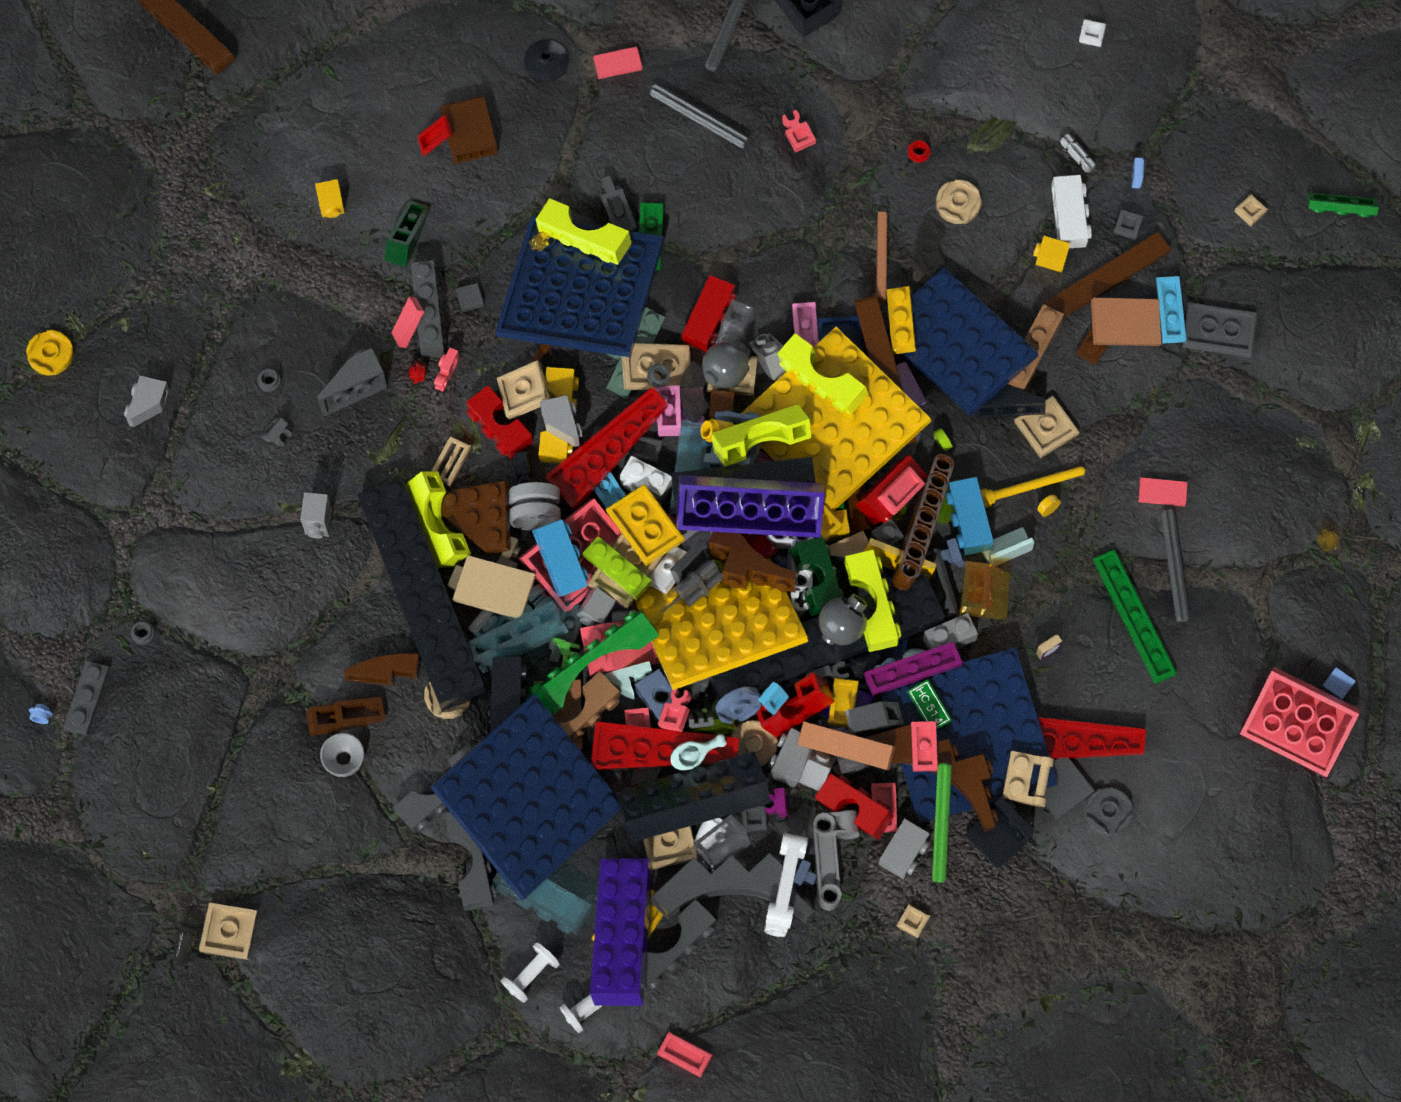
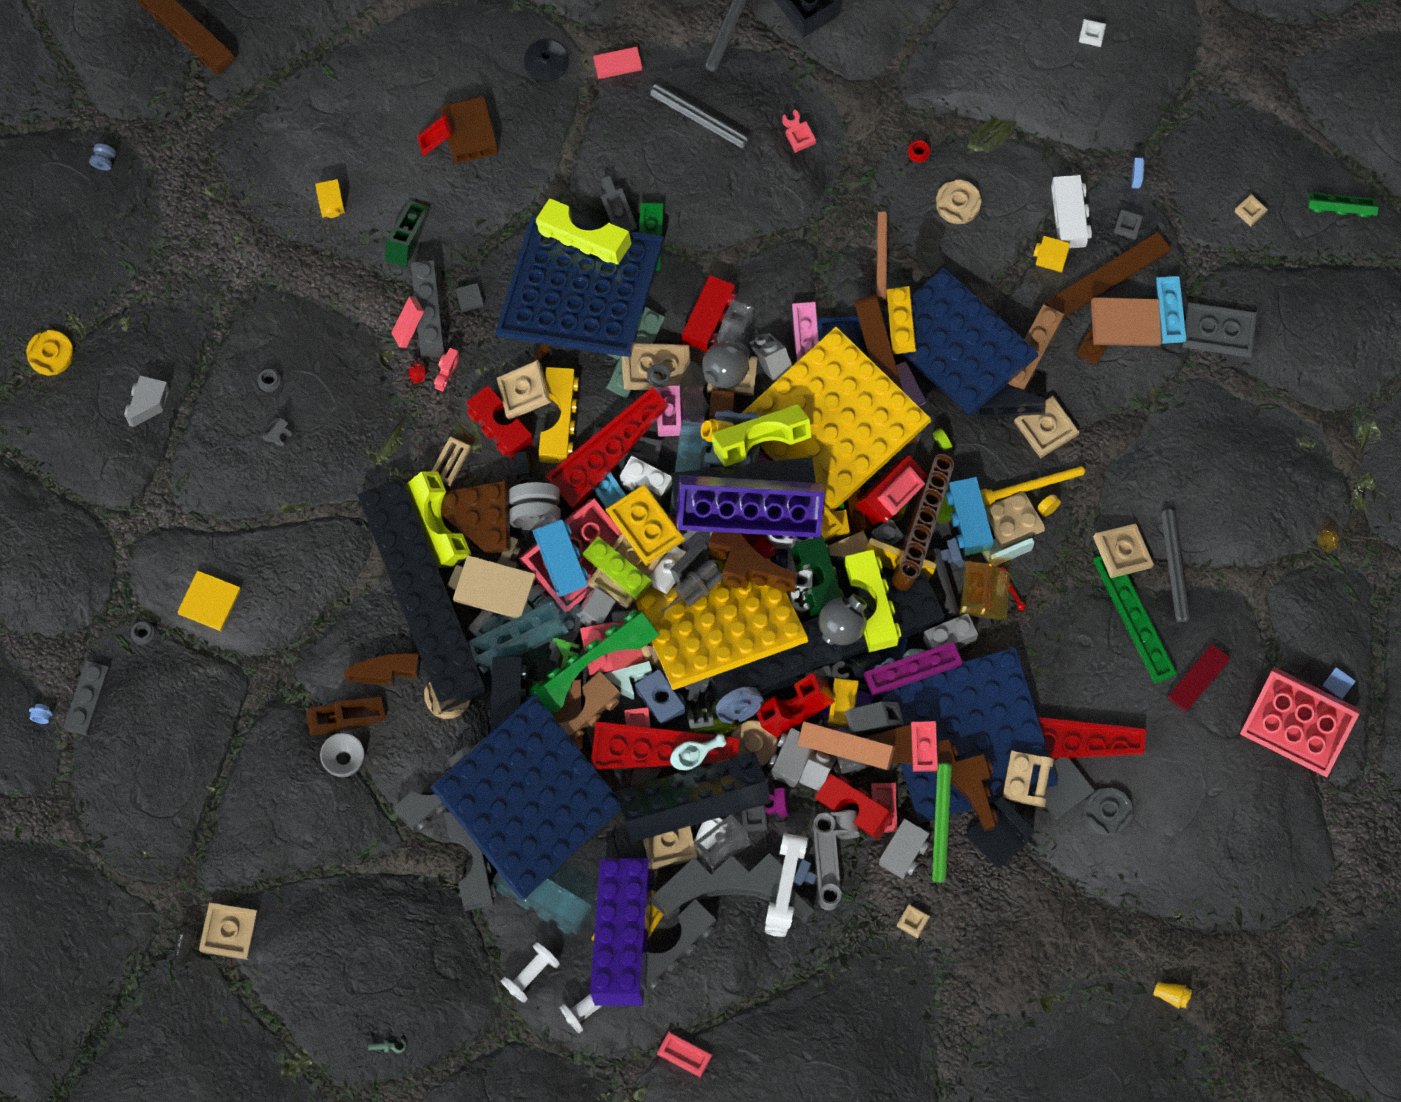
(102, 157): none -> sand blue wheel
(209, 601): none -> yellow tile
(316, 515): light grey brick -> none
(353, 382): dark grey slope -> none
(386, 1046): none -> sand green hand
(539, 241): clear yellow plate -> none
(559, 419): light grey slope -> none
(650, 655): none -> tan tile
(675, 714): coral plate -> none
(773, 698): medium azure plate -> none
(843, 391): neon yellow arch -> none
(929, 704): green tile -> none
(1013, 520): none -> tan plate
(1020, 605): none -> red hinge
(1048, 647): tan tile -> none
(1078, 153): light grey axle -> none
(1123, 550): none -> tan tile
(1162, 492): coral tile -> none
(1174, 994): none -> yellow cone
(1198, 678): none -> dark red tile

